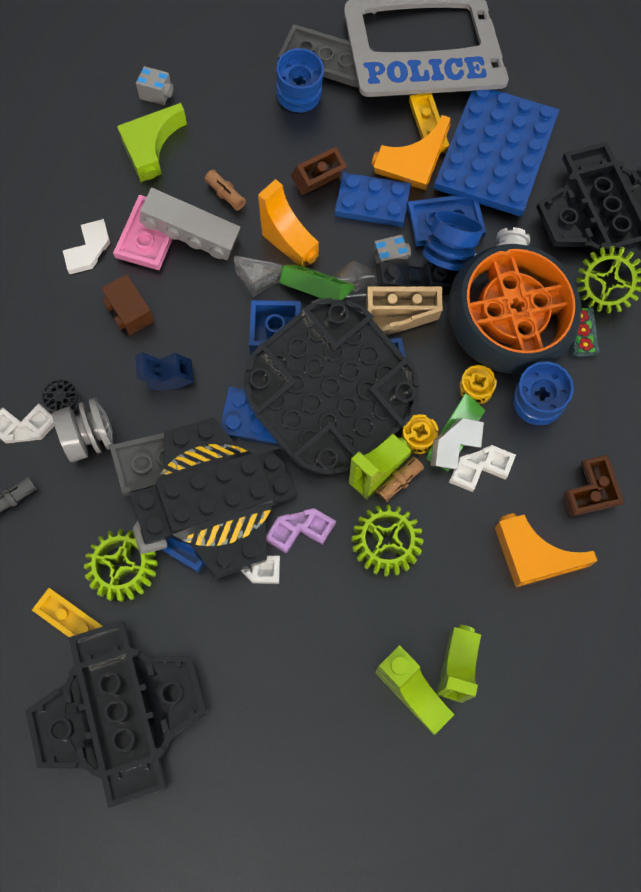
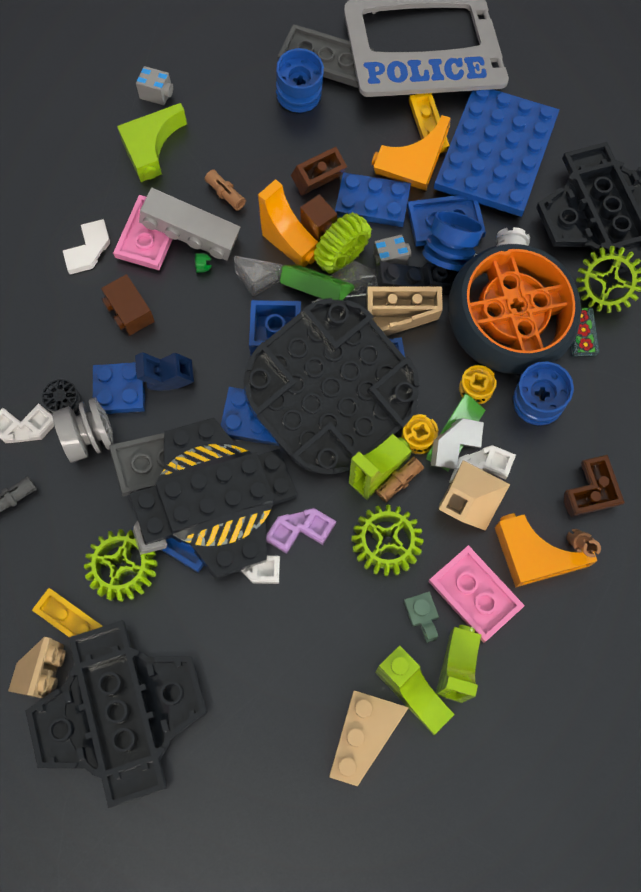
(38, 668): none -> tan slope
(118, 388): none -> blue plate
(200, 262): none -> green hinge
(317, 217): none -> reddish brown brick
(342, 243): none -> lime gear
(363, 735): none -> tan wedge
(422, 612): none -> sand green plate
(473, 496): none -> tan slope
(476, 593): none -> bright pink plate
(583, 543): none -> medium nougat pin

